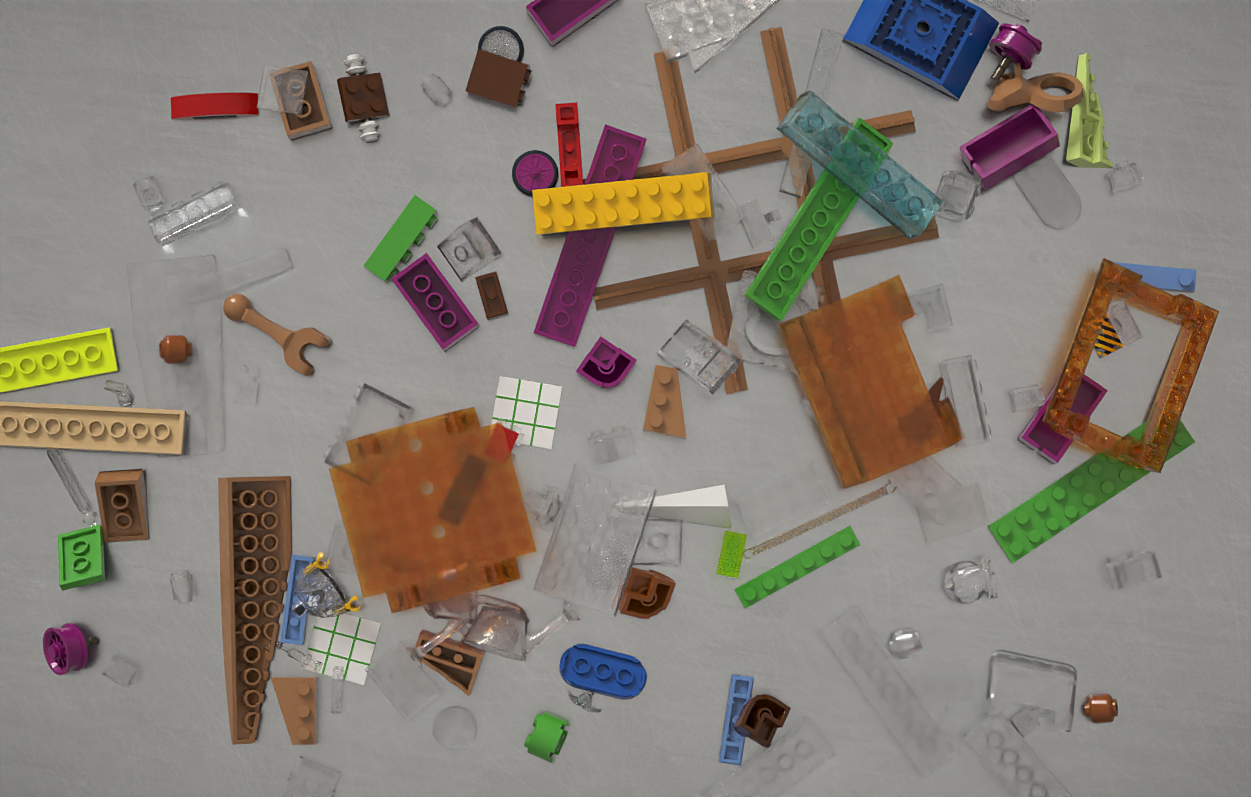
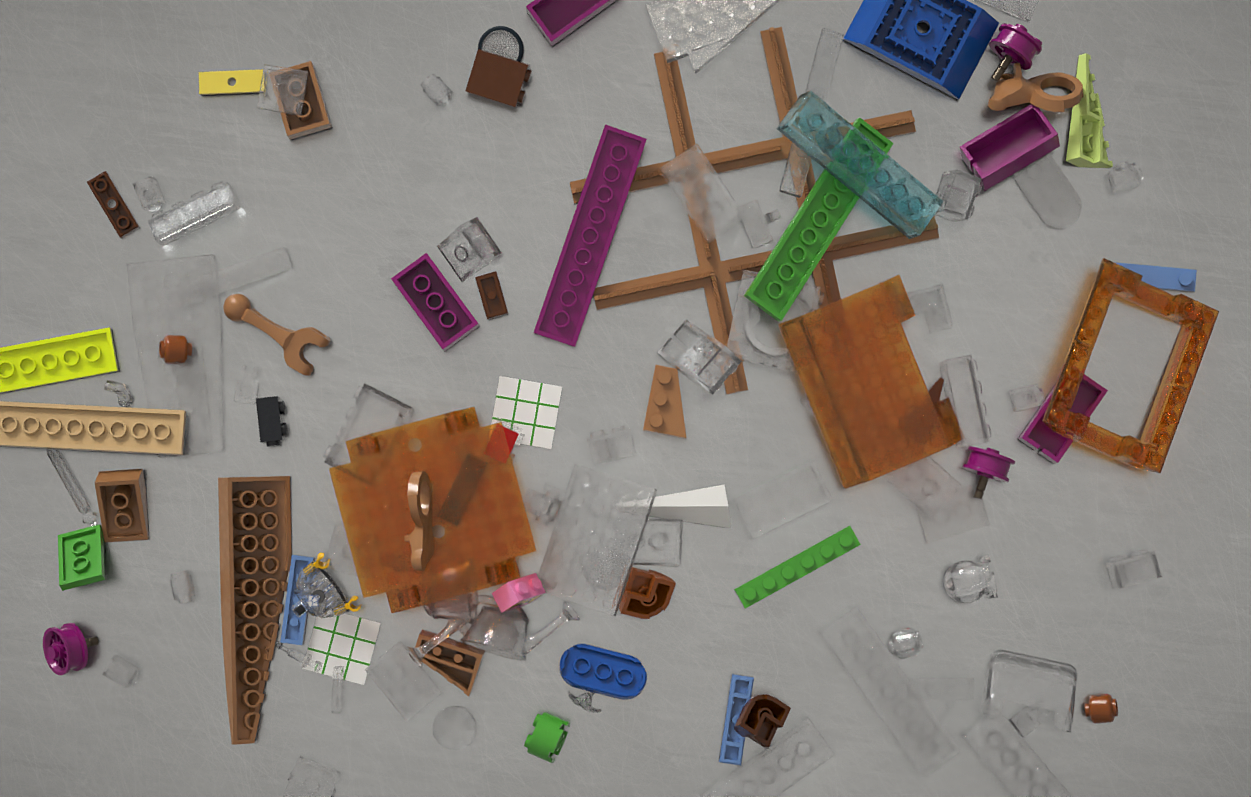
(120, 215): none -> reddish brown tile
(214, 105): red slope -> none
(218, 82): none -> light yellow tile
(270, 420): none -> black brick
(299, 707): medium nougat wedge -> none
(362, 97): reddish brown plate -> none
(401, 238): bright green brick -> none
(420, 509): none -> medium nougat animal
(518, 592): none -> bright pink brick
(534, 171): magenta wheel -> none
(569, 144): red slope -> none
(606, 364): magenta brick -> none
(623, 203): yellow brick -> none
(731, 554): clear neon green brick -> none
(818, 522): tan piece -> none
(987, 465): none -> magenta wheel
(1072, 498): bright green plate -> none
(1117, 329): slope -> none

